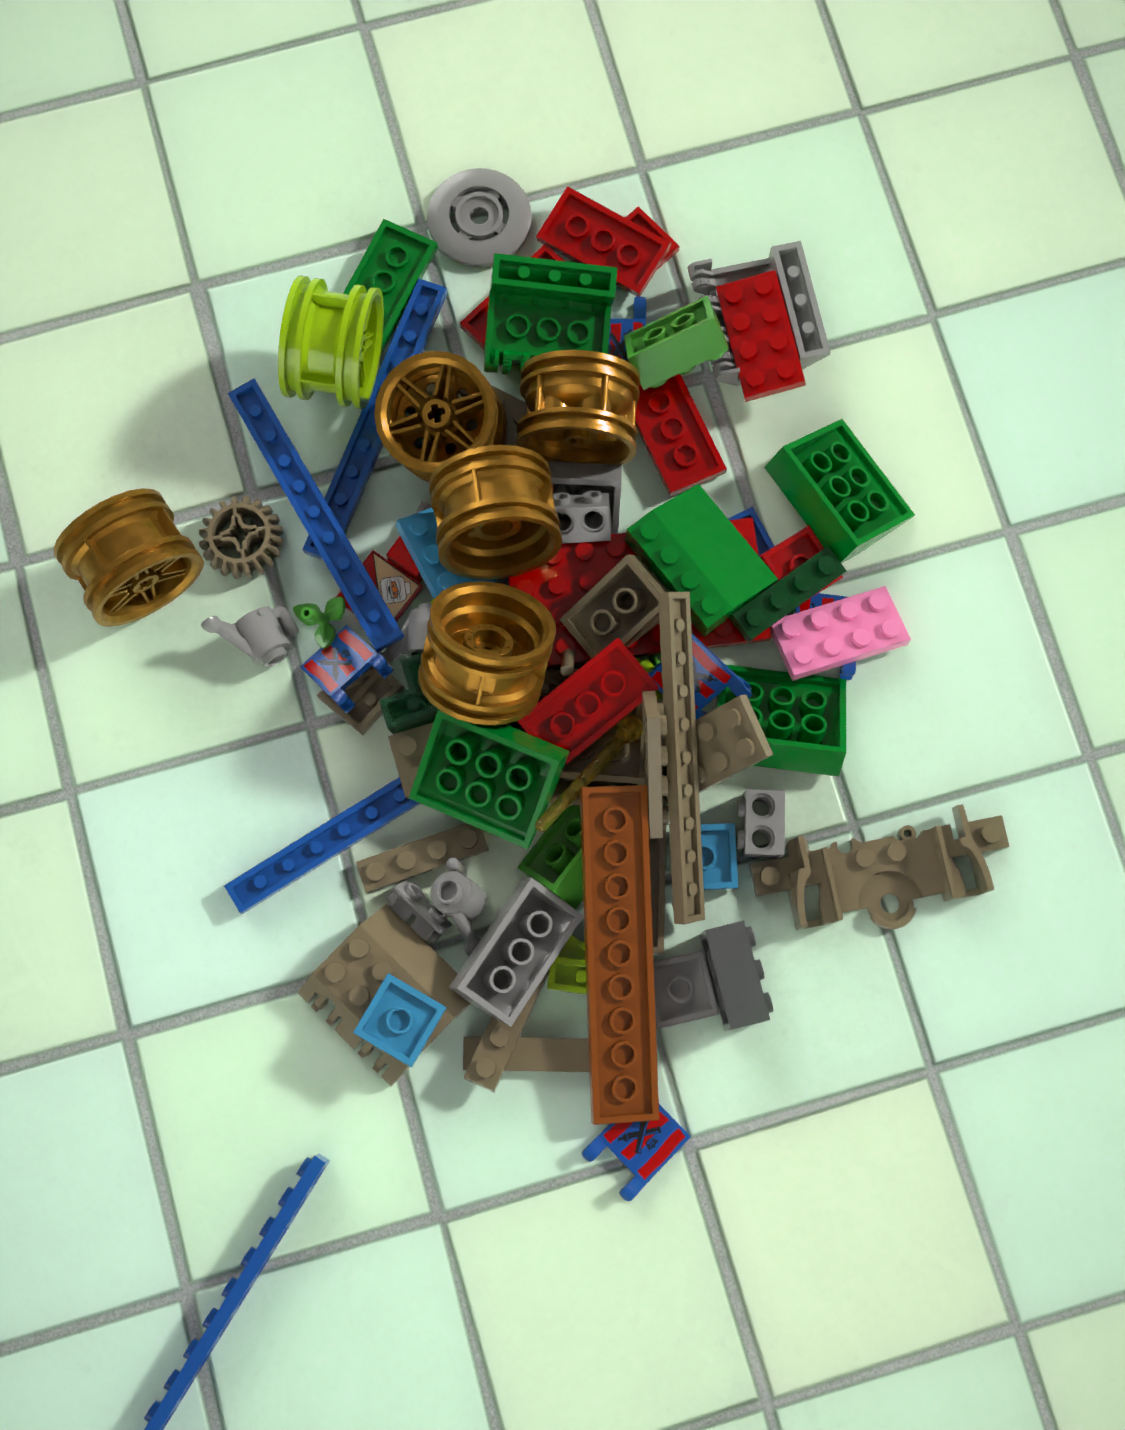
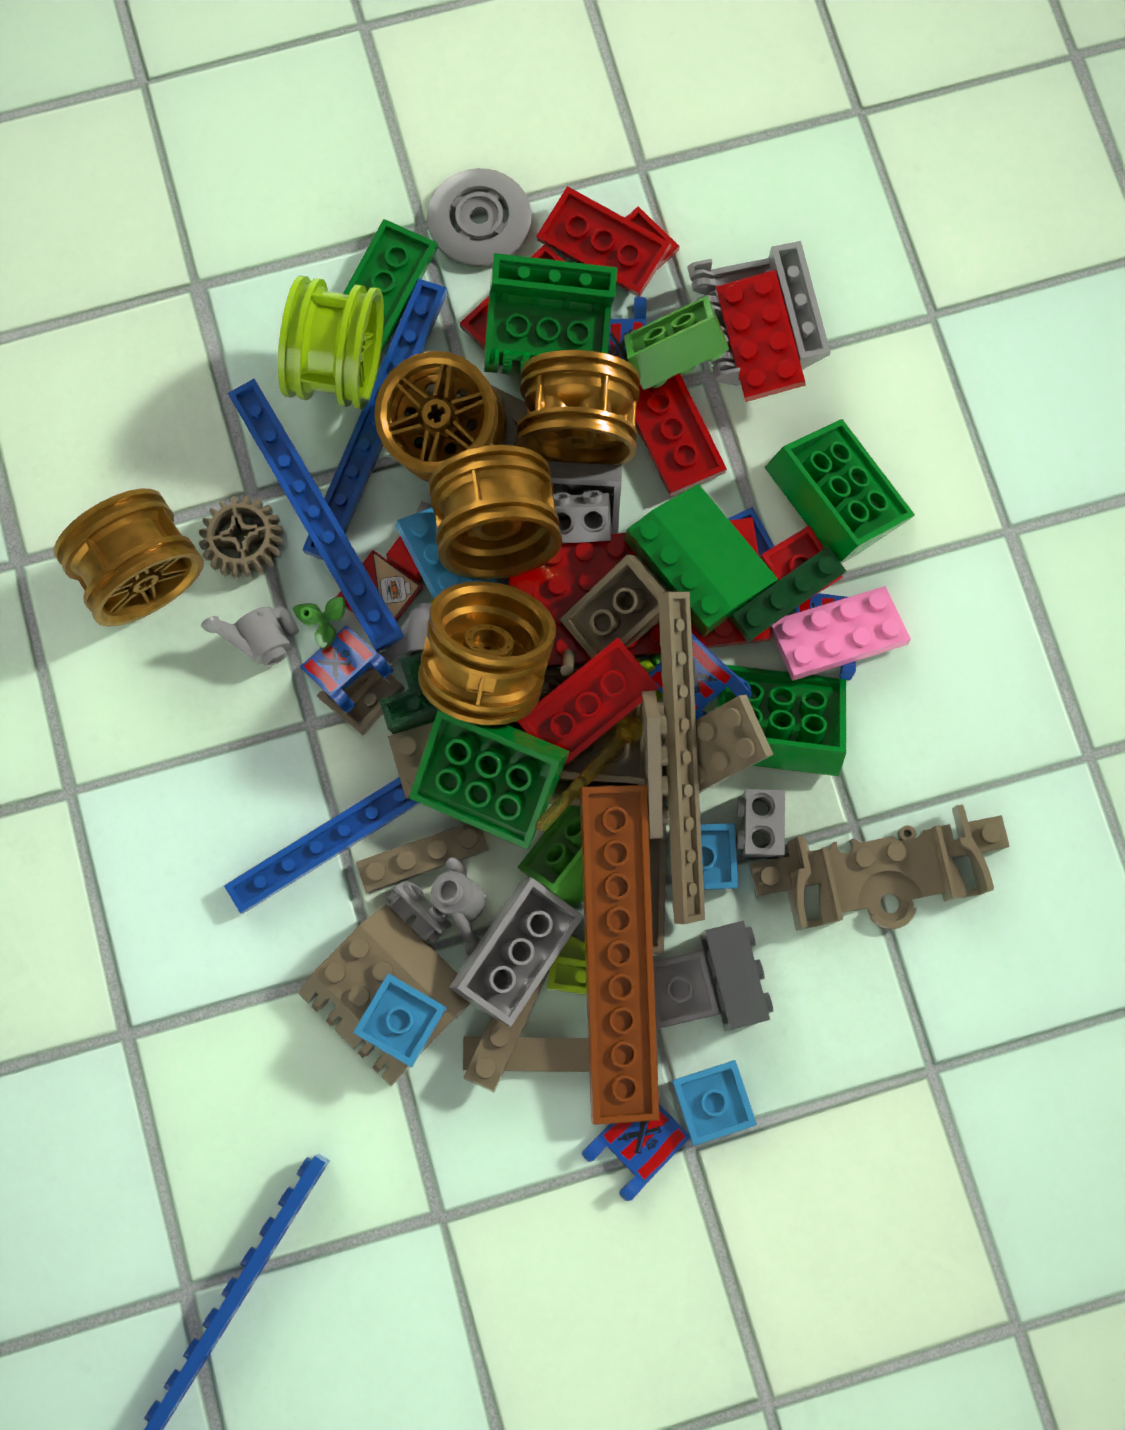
(714, 1102): none -> dark azure plate

